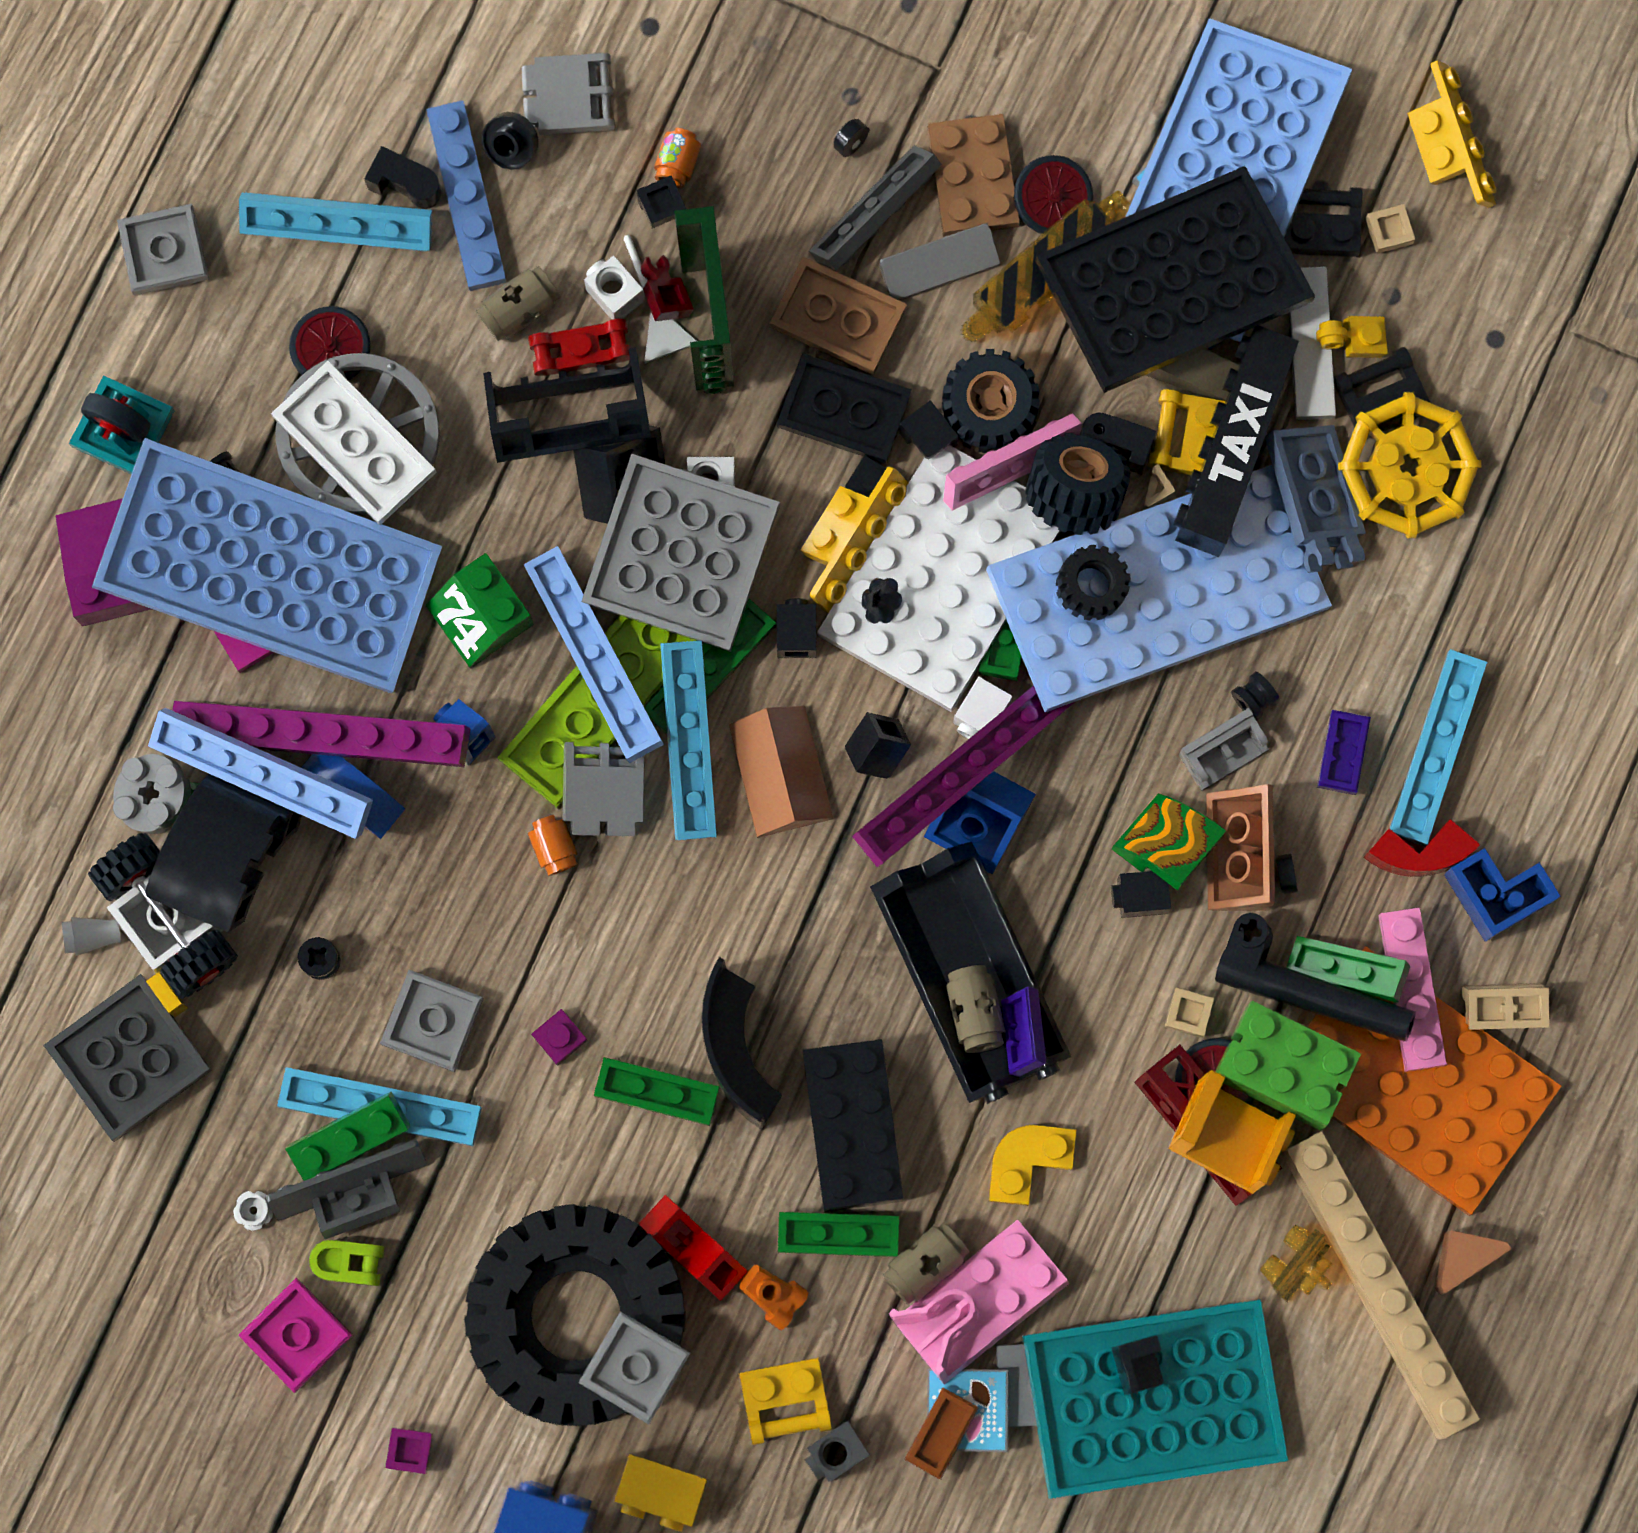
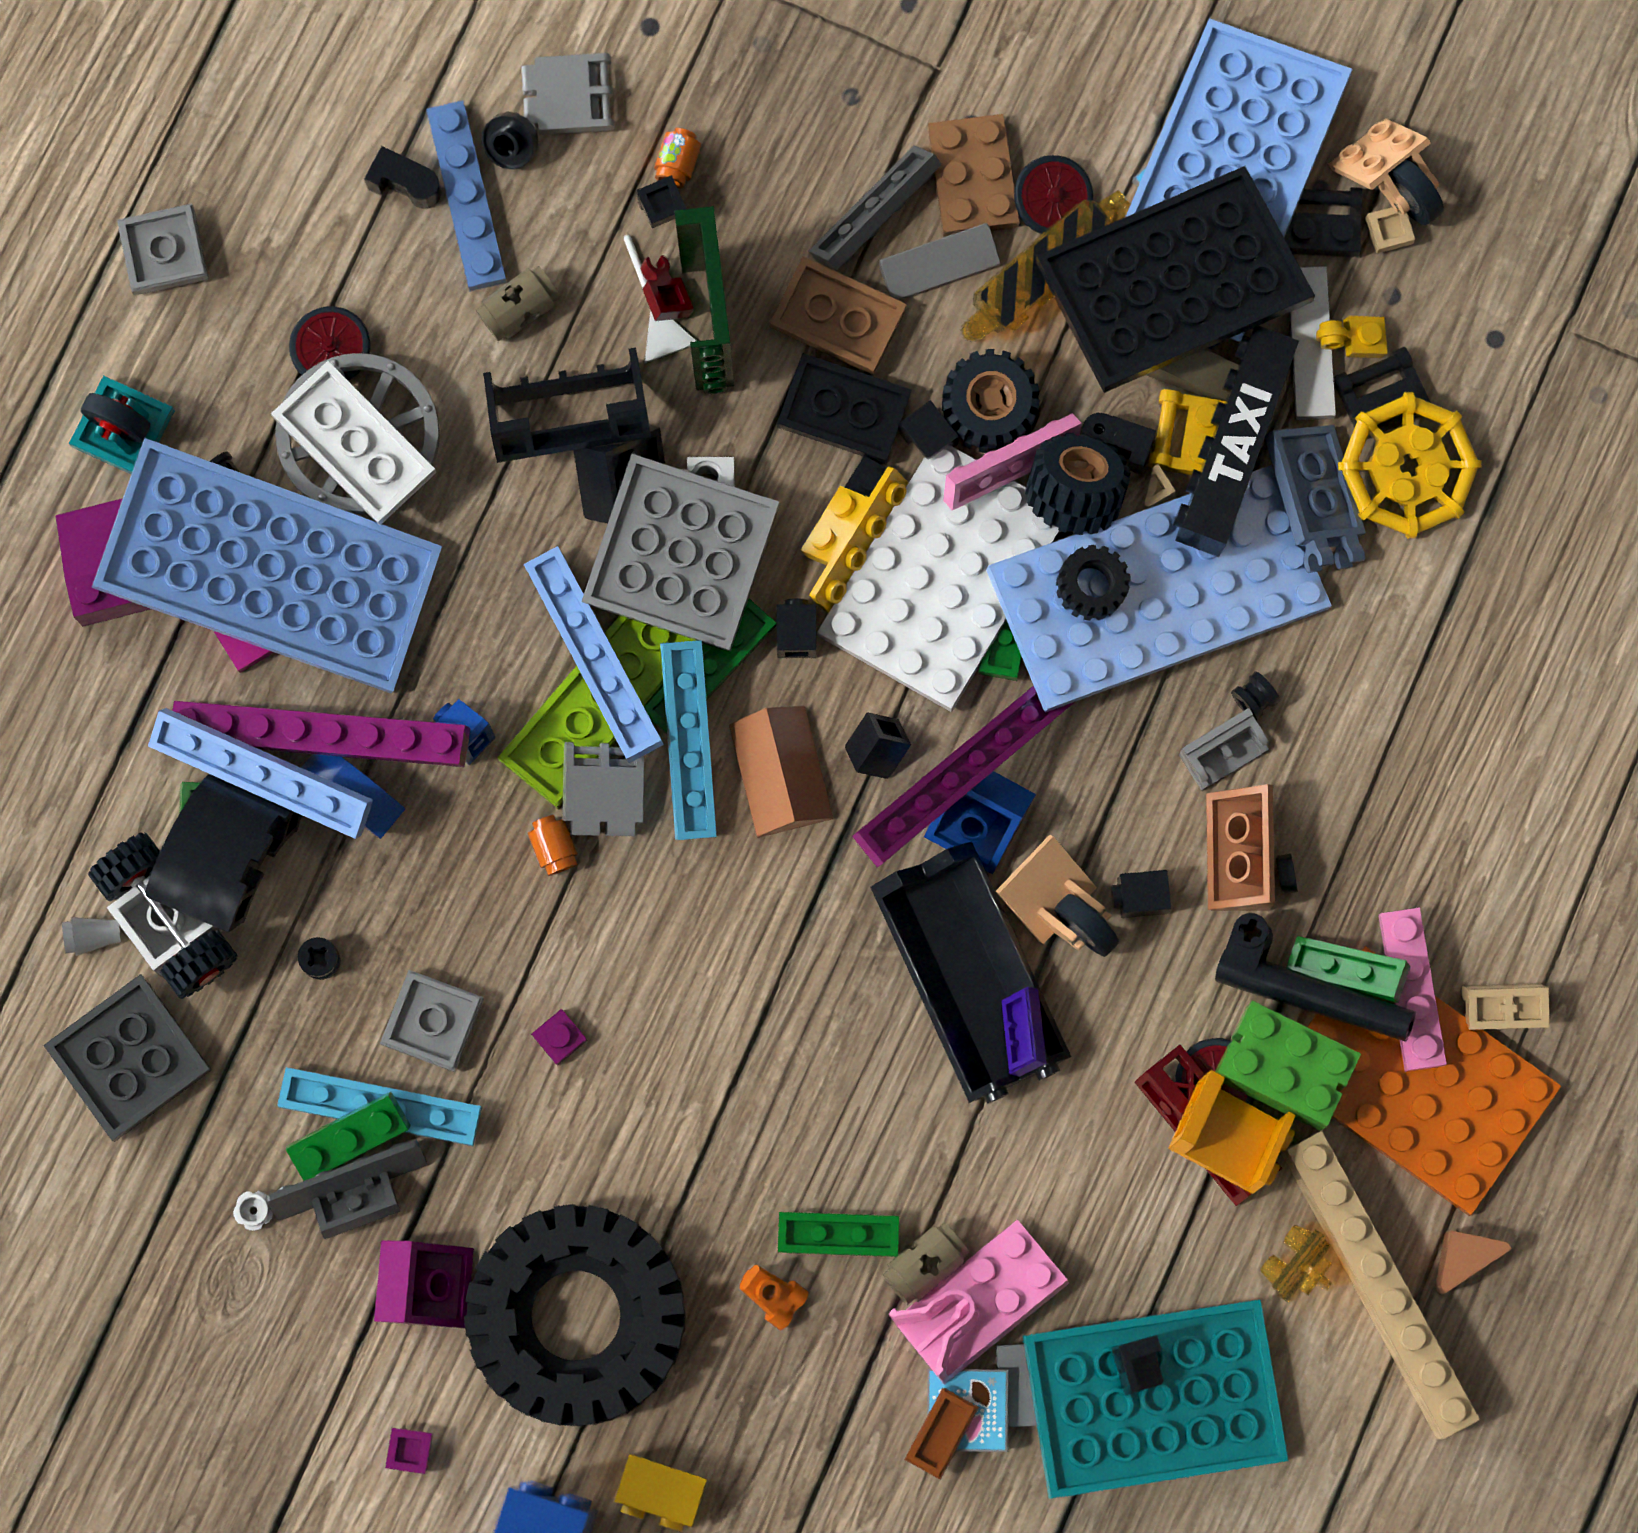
(131, 789): light grey plate -> none
(166, 995): yellow plate -> none
(295, 1335): dark pink plate -> none
(332, 1262): lime plate -> none
(335, 221): medium azure plate -> none
(423, 1284): none -> magenta slope
(479, 611): green slope -> none
(580, 347): red plate -> none
(620, 303): white brick -> none
(634, 1368): light grey tile -> none
(656, 1091): green plate -> none
(693, 1247): red brick -> none
(725, 1044): black panel -> none
(782, 1387): yellow plate -> none
(850, 137): black tile -> none
(853, 1125): black brick -> none
(855, 1452): dark grey brick -> none
(881, 600): black plant -> none
(975, 1026): dark tan piece -> none
(980, 707): white brick -> none
(1020, 1152): yellow plate -> none
(1056, 890): none -> light nougat plate
(1169, 840): slope -> none
(1189, 1012): tan plate -> none
(1343, 752): dark purple plate -> none
(1392, 161): none -> light nougat plate
(1437, 747): medium azure plate -> none
(1444, 851): red brick -> none
(1447, 138): yellow bracket -> none
(1493, 901): blue brick -> none

